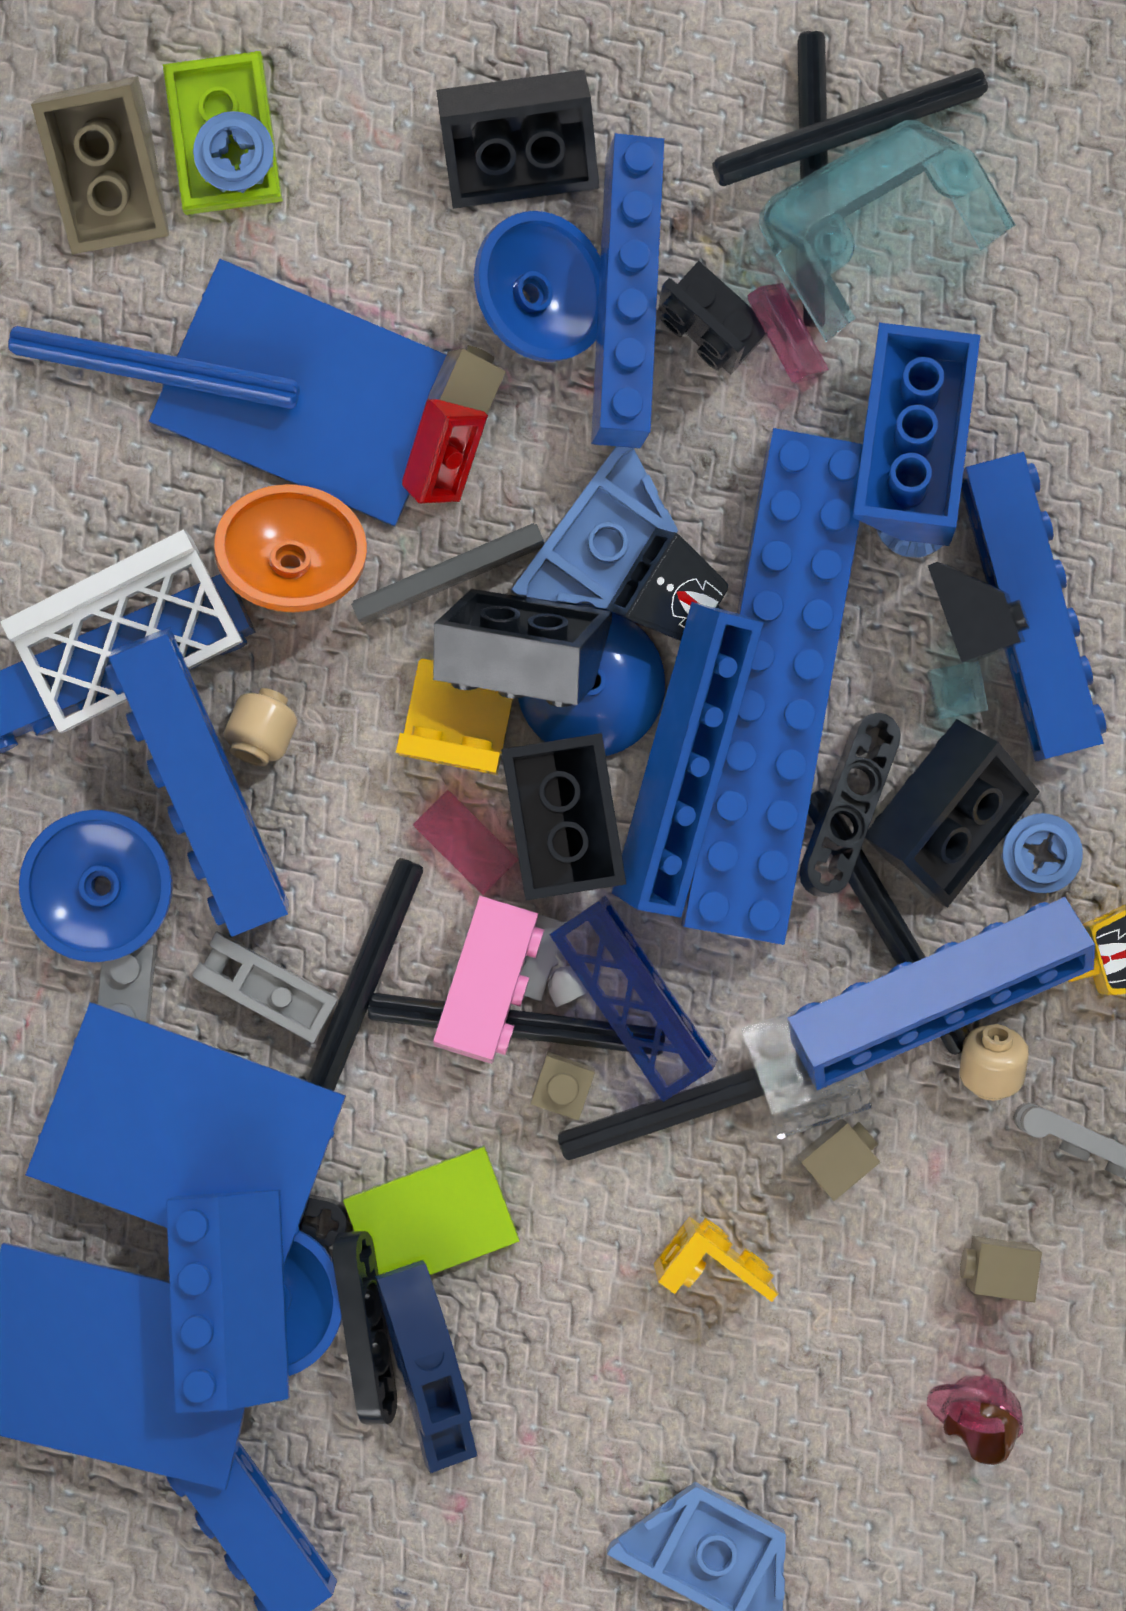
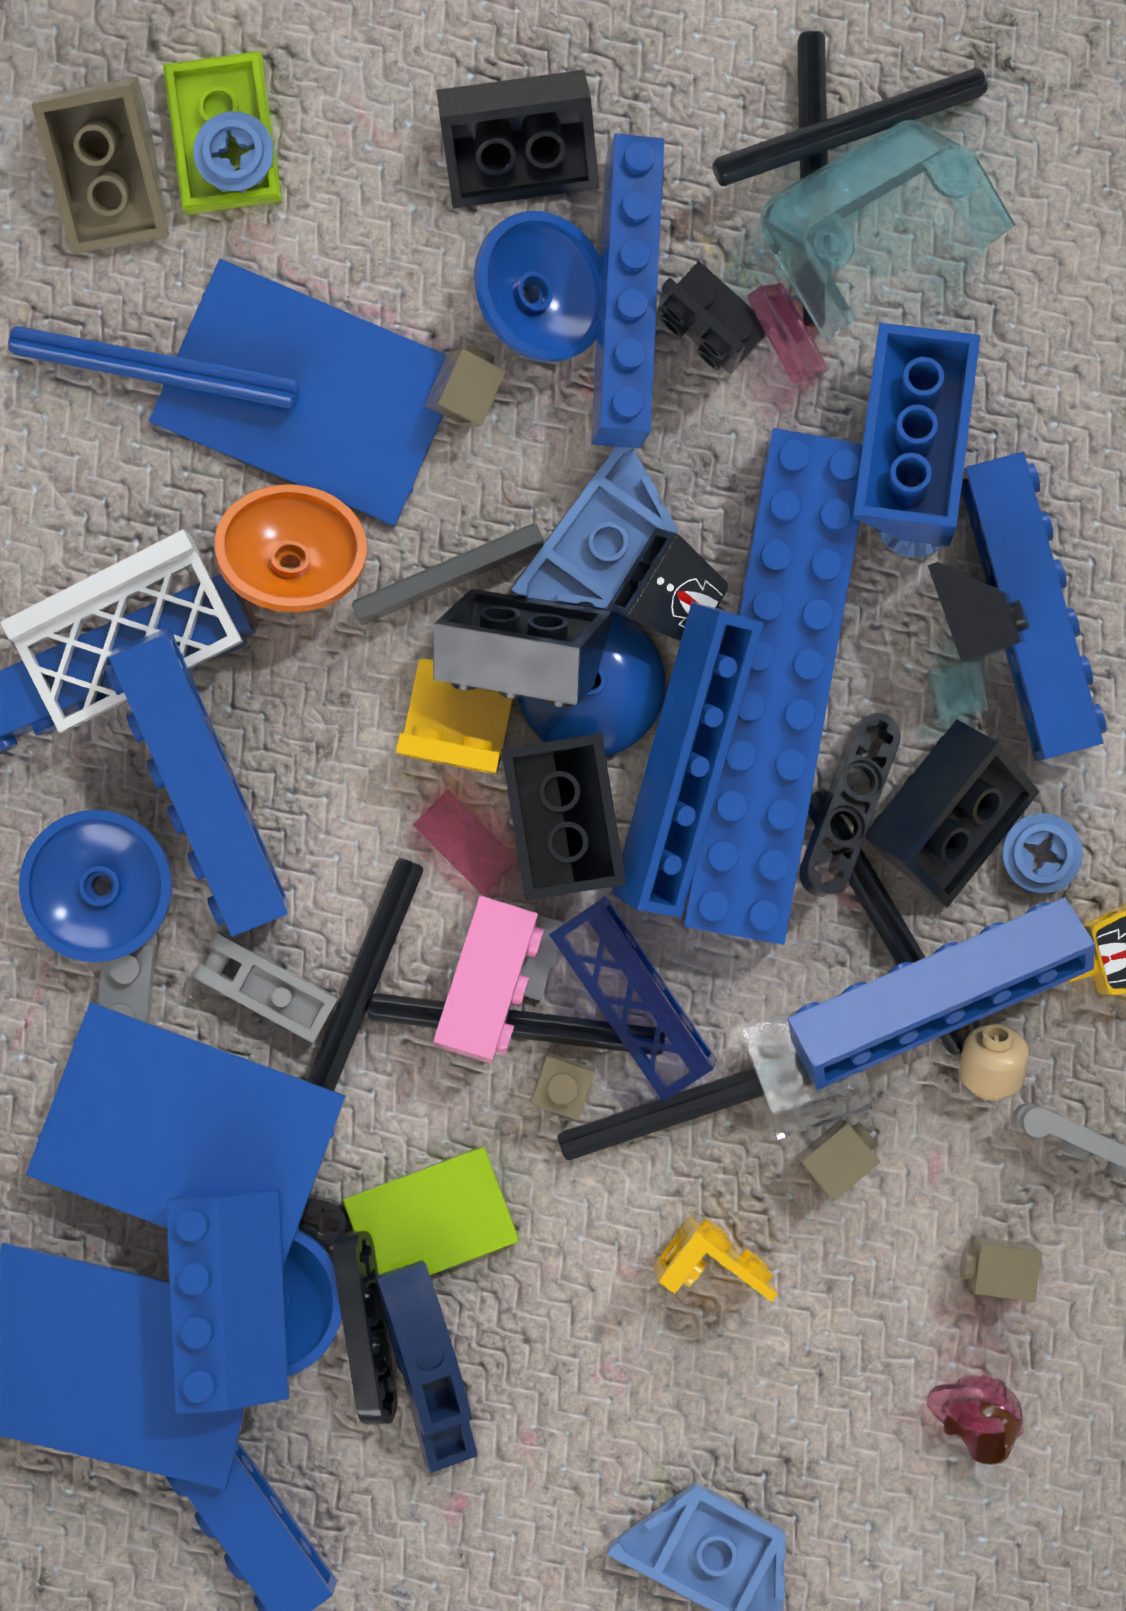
(260, 727): tan head -> none
(443, 452): red slope -> none
(565, 986): light grey hinge -> none

